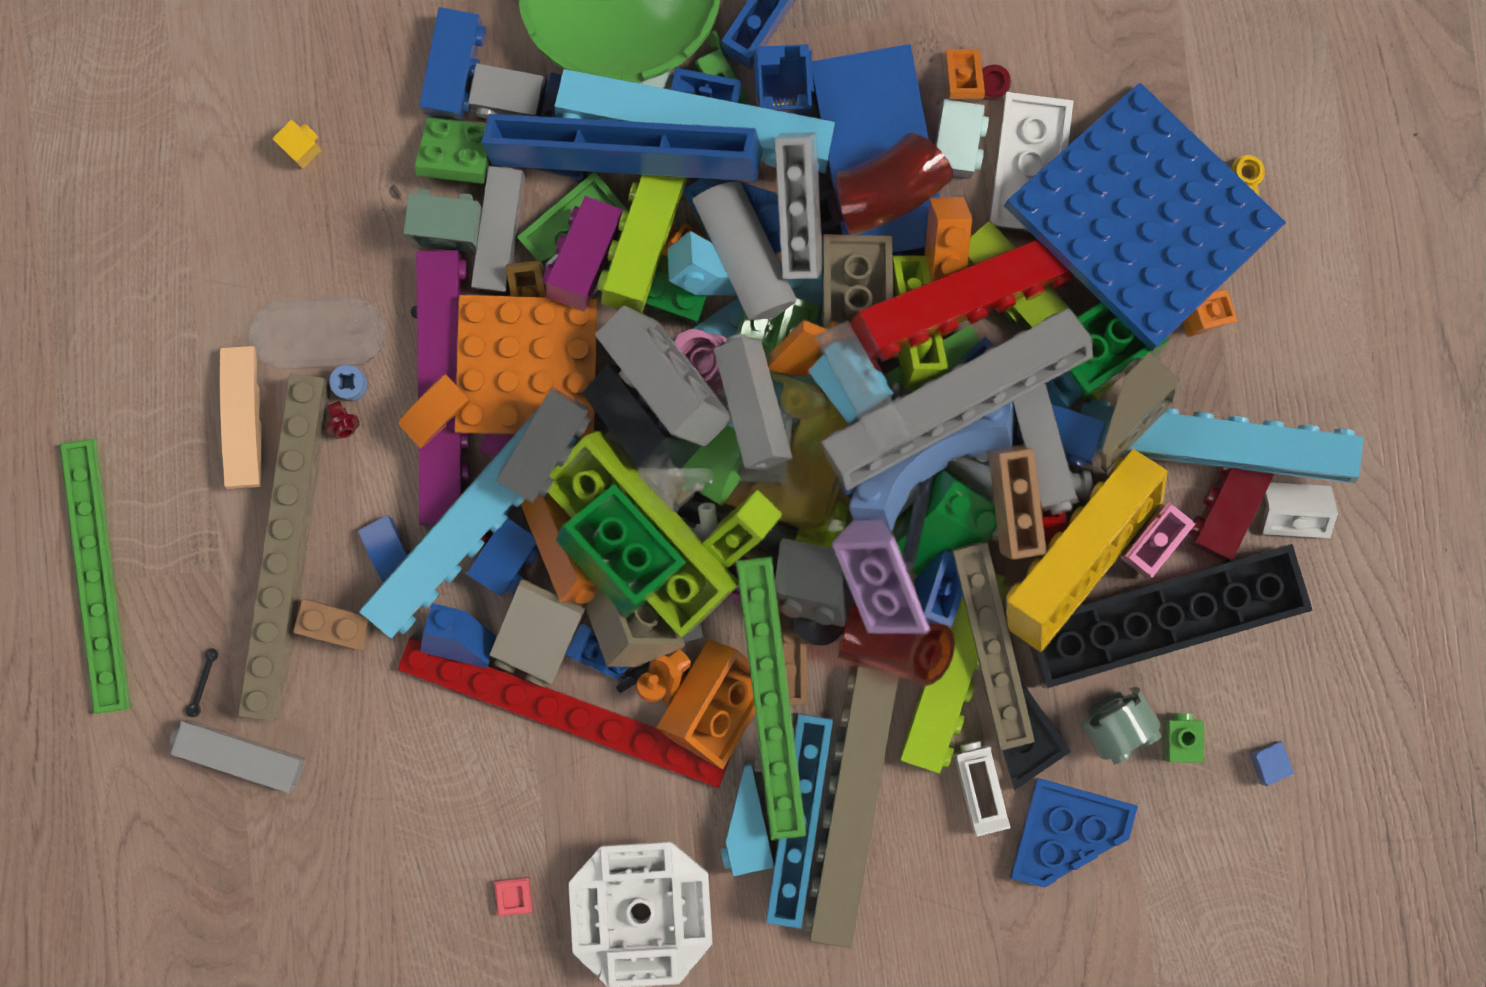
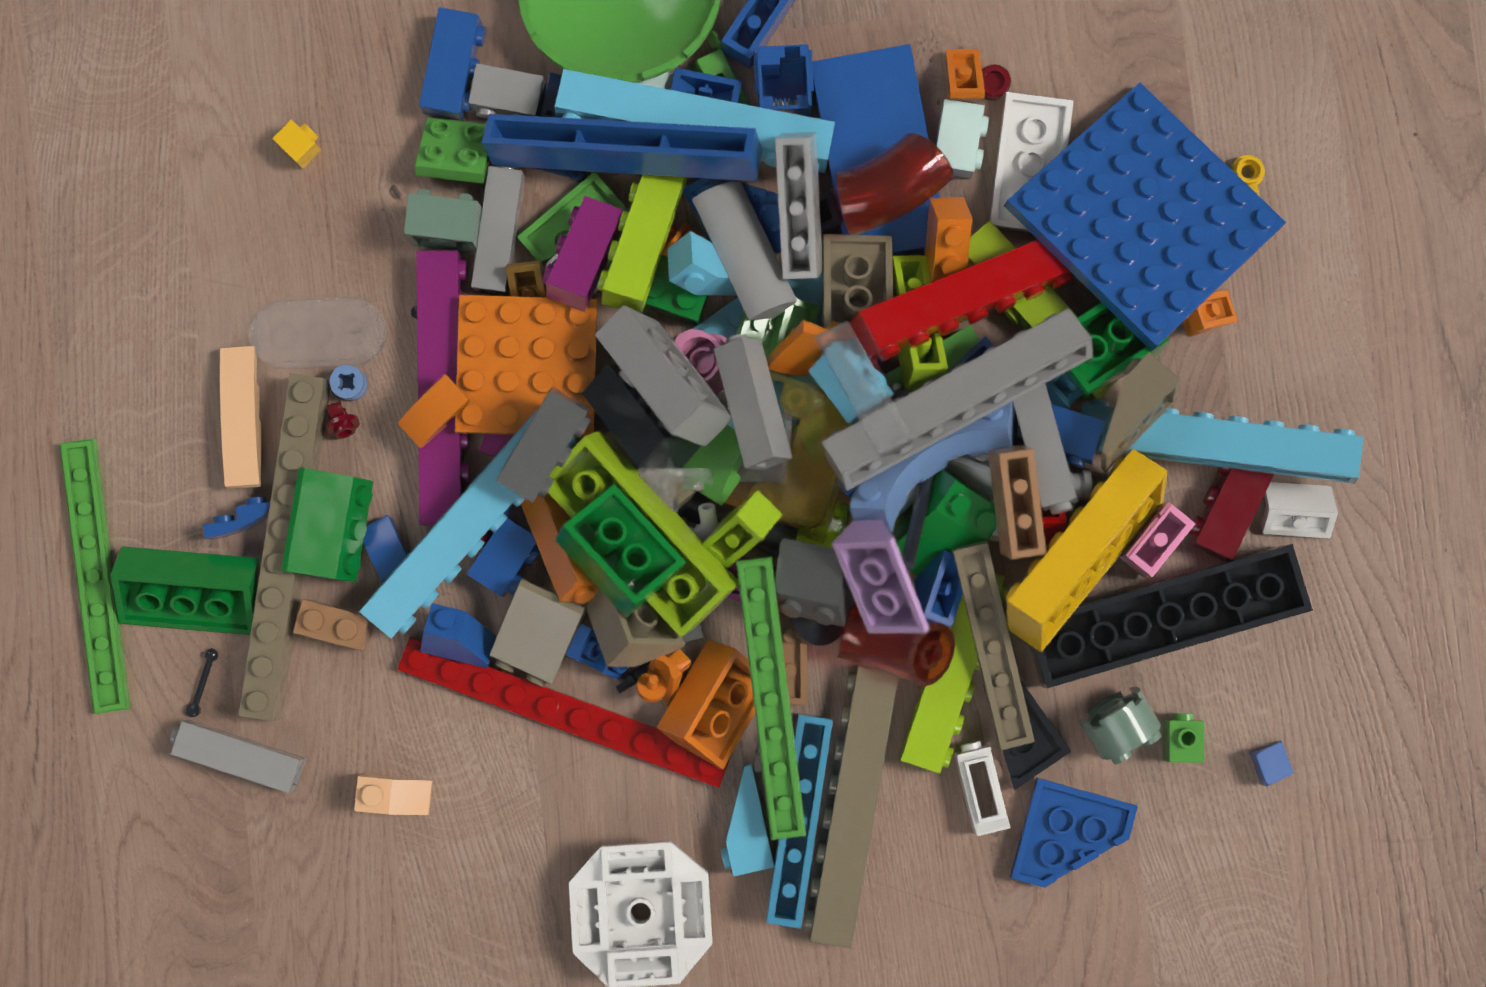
(185, 590): none -> green slope
(248, 516): none -> blue slope
(327, 525): none -> green slope
(392, 795): none -> light nougat slope
(513, 896): coral tile -> none

